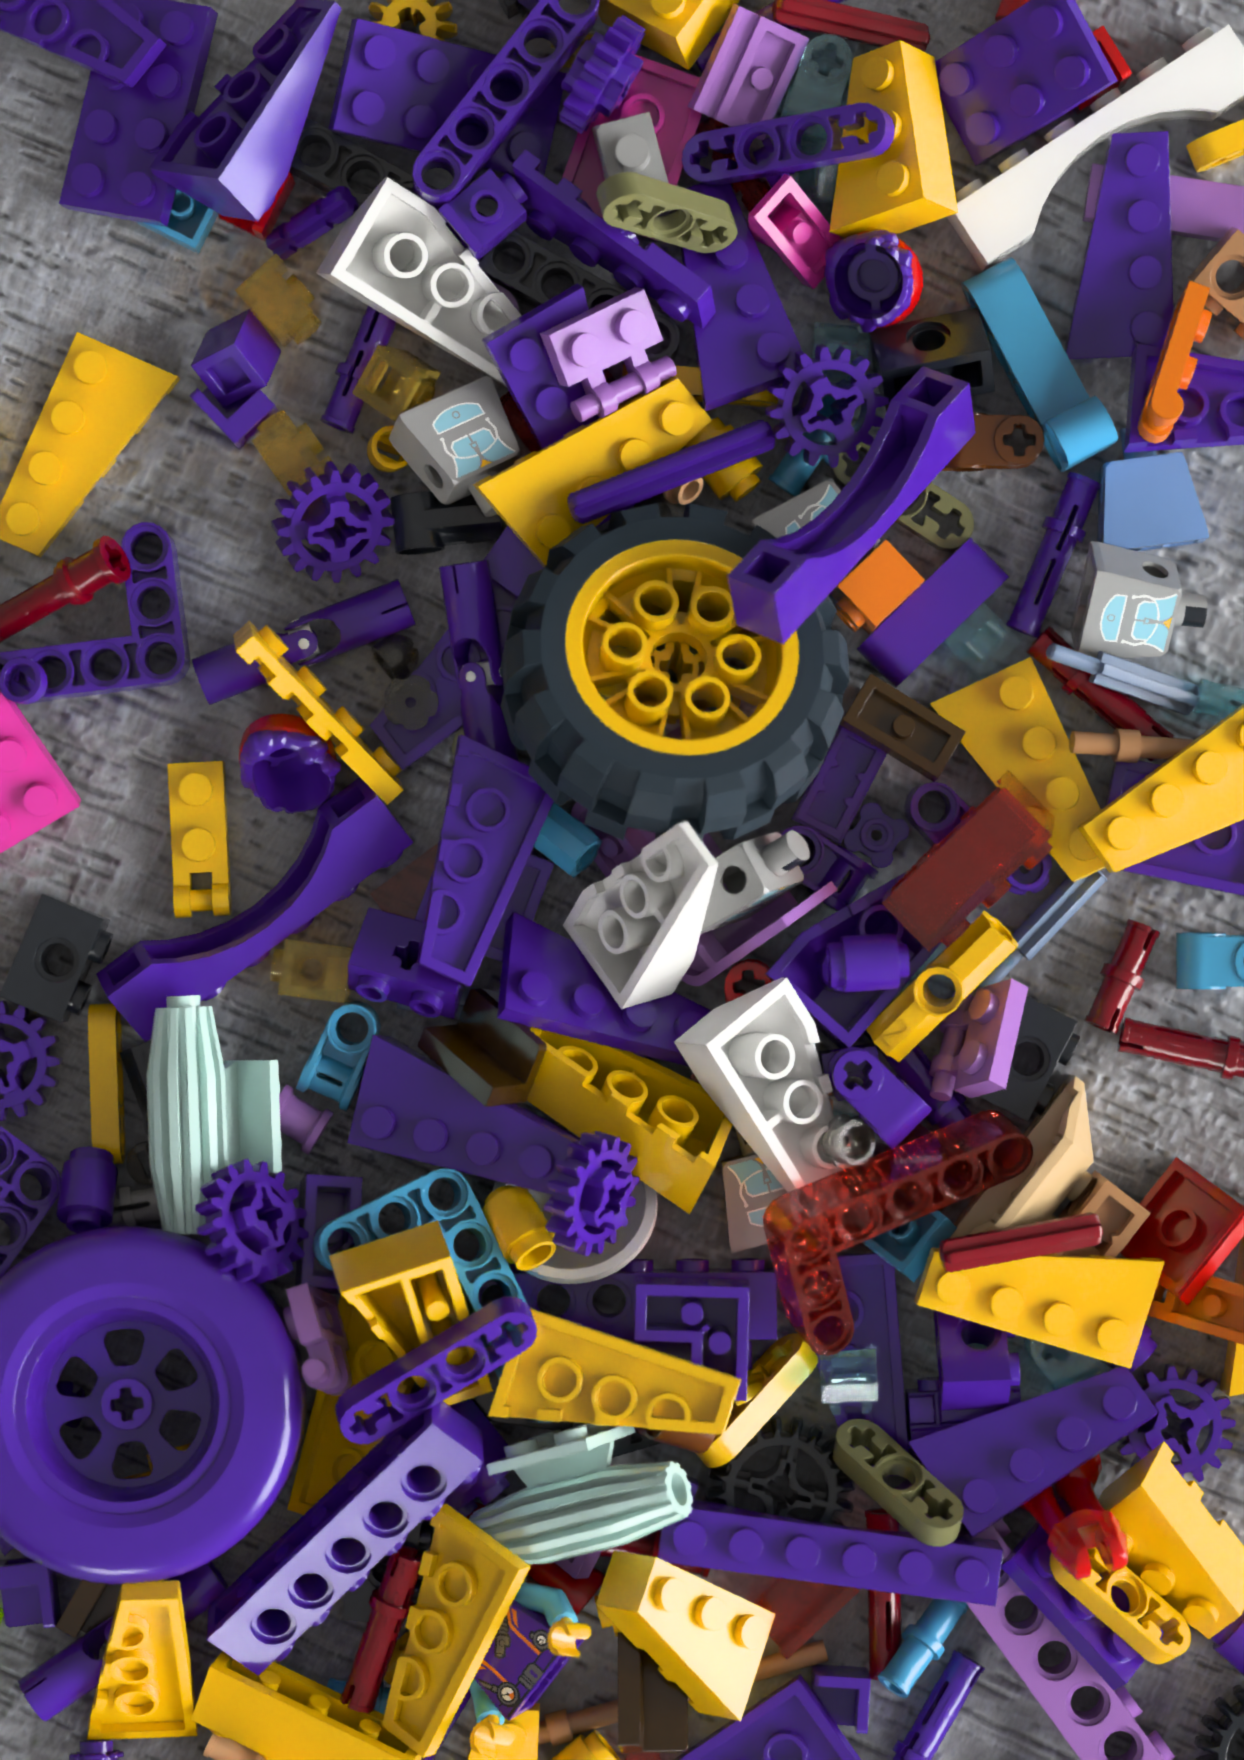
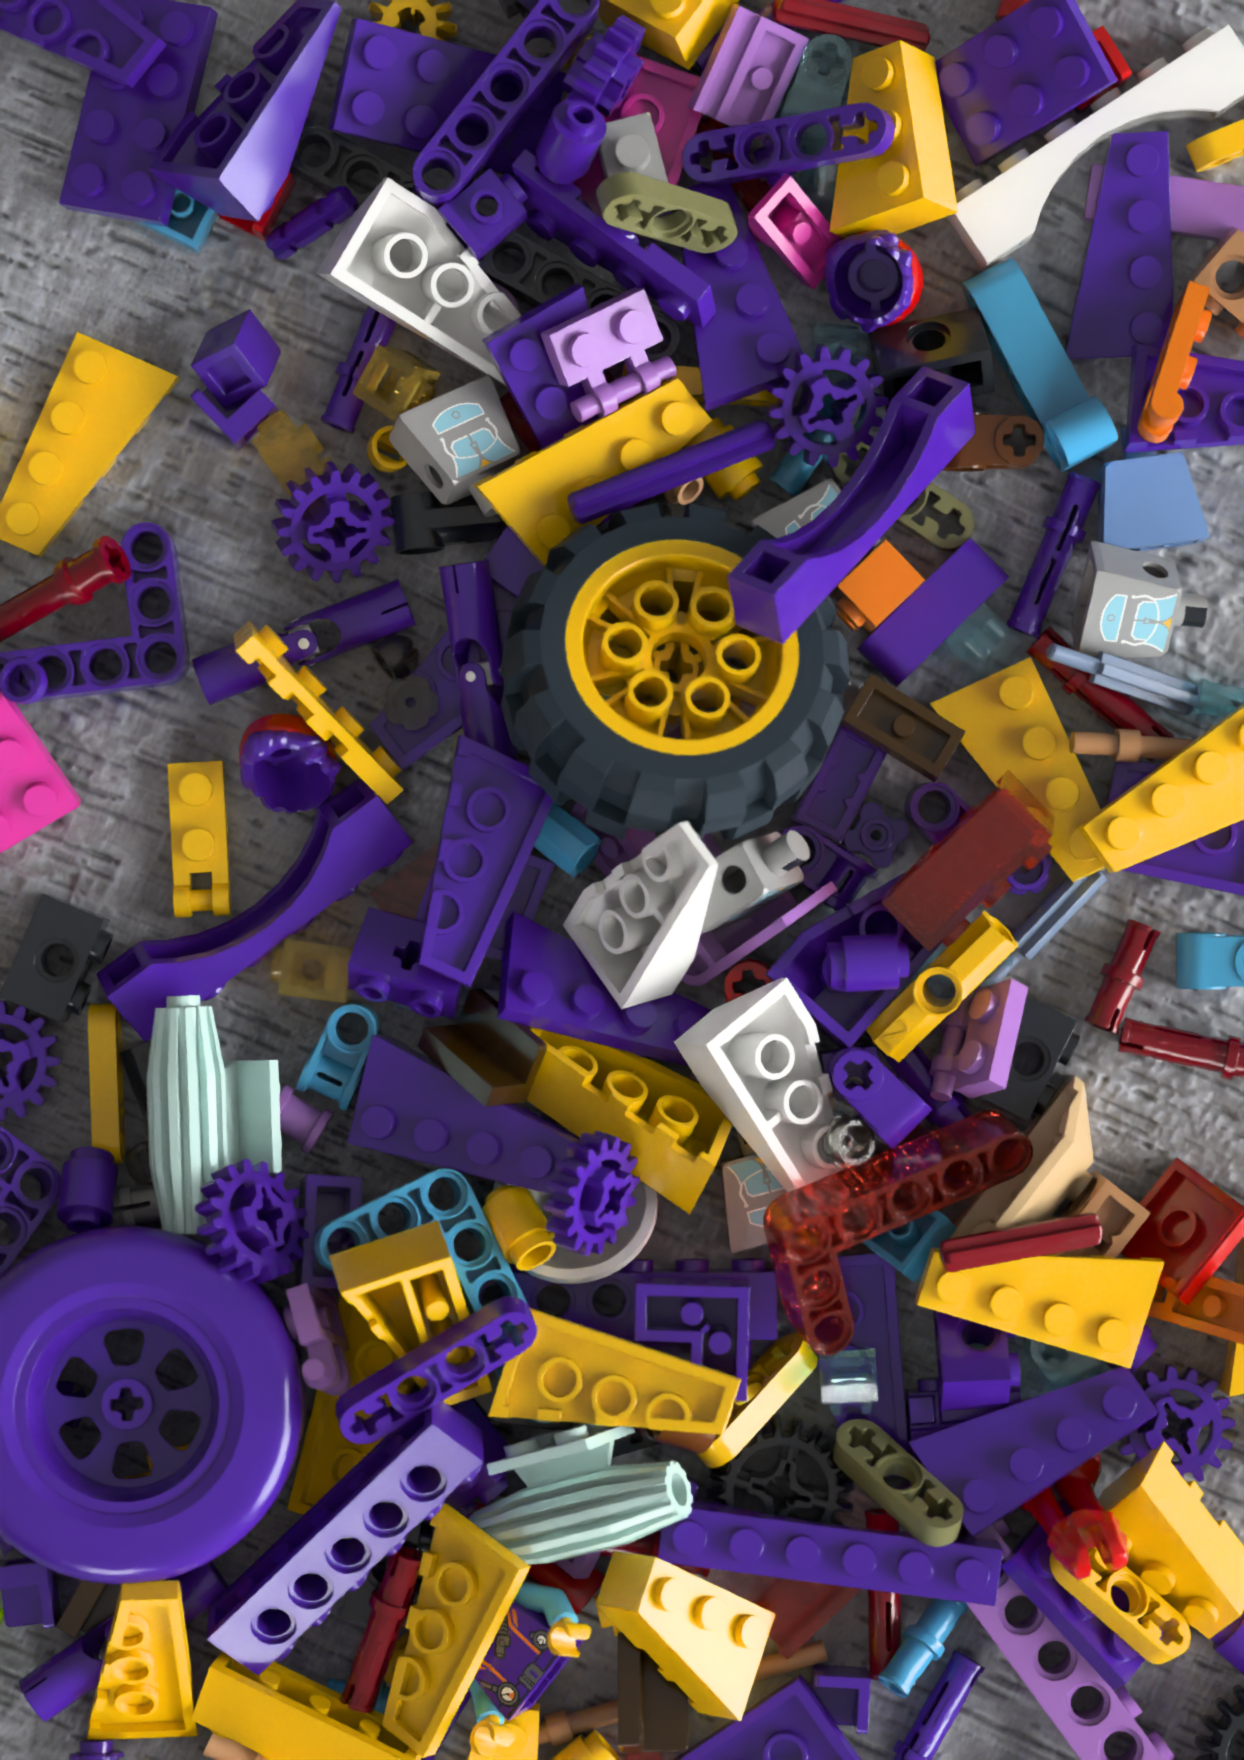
(280, 302): clear yellow brick -> none
(570, 141): none -> dark purple brick

